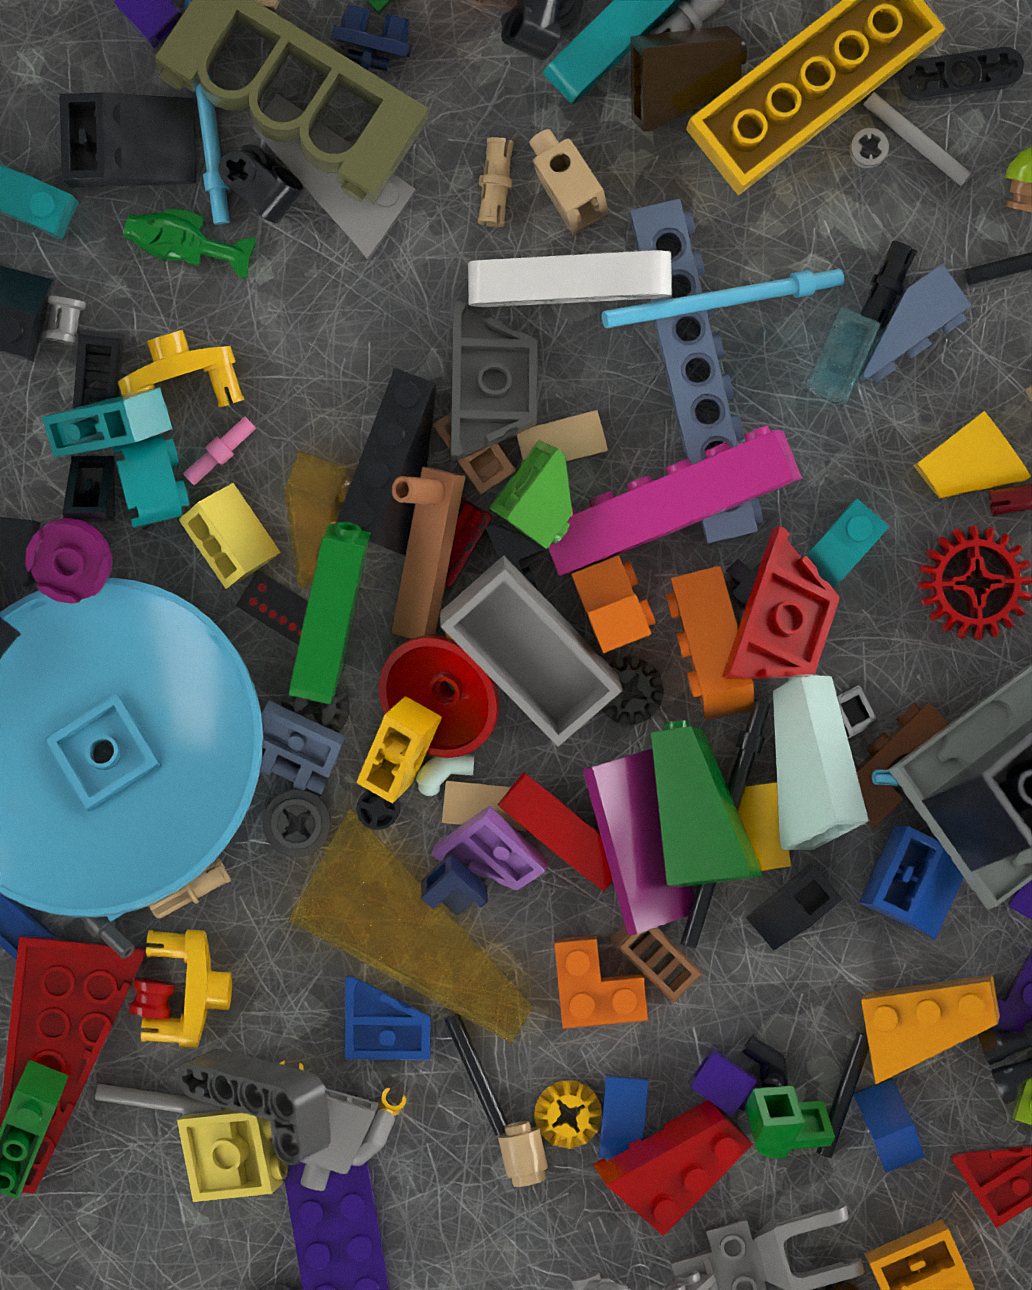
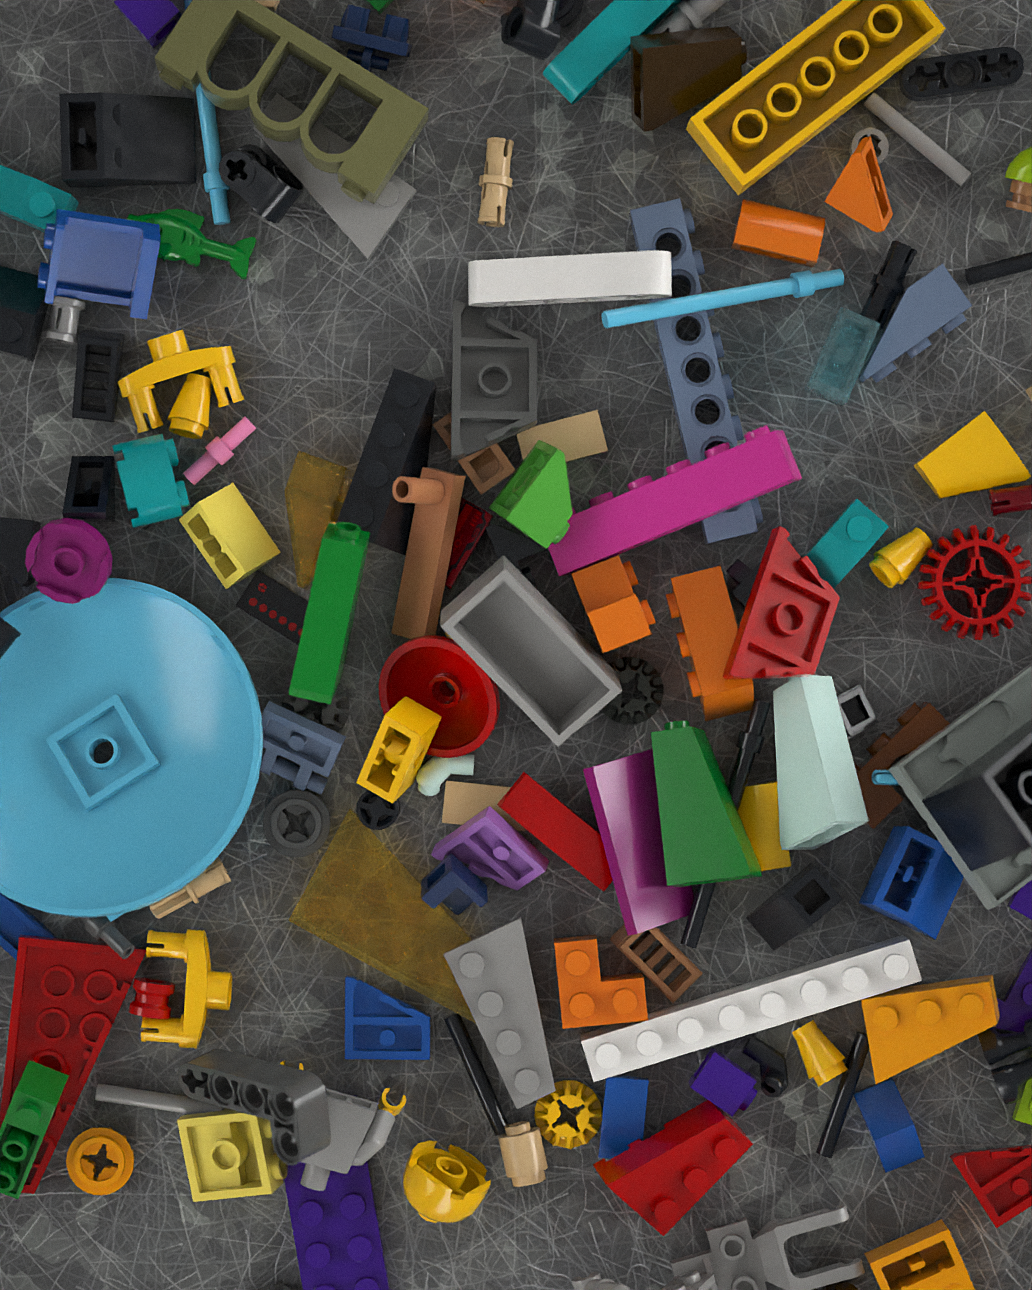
(83, 1170): none -> light orange gear
(100, 260): none -> blue panel
(107, 423): teal slope -> none
(192, 408): none -> yellow cone
(444, 1183): none -> yellow cylinder
(503, 1000): none -> light grey wing
(568, 181): tan torso -> none
(751, 1007): none -> white brick
(778, 233): none -> orange brick
(784, 1123): green brick -> none
(818, 1054): none -> yellow cone
(861, 189): none -> orange slope
(899, 558): none -> yellow cone

